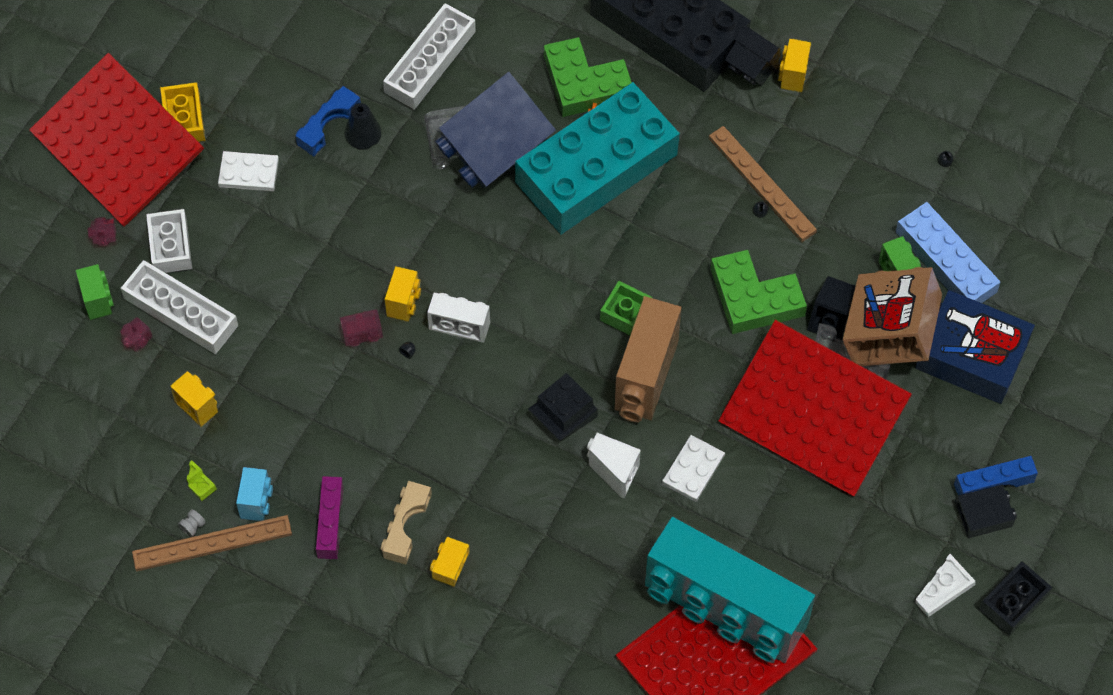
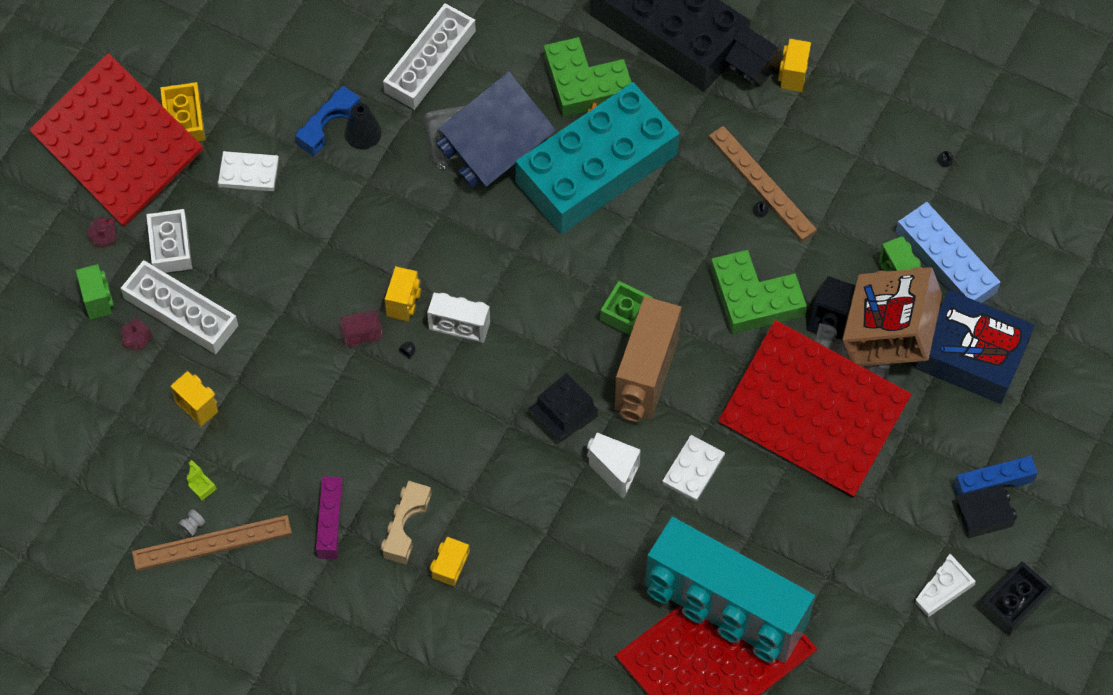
(254, 494): medium azure brick -> none

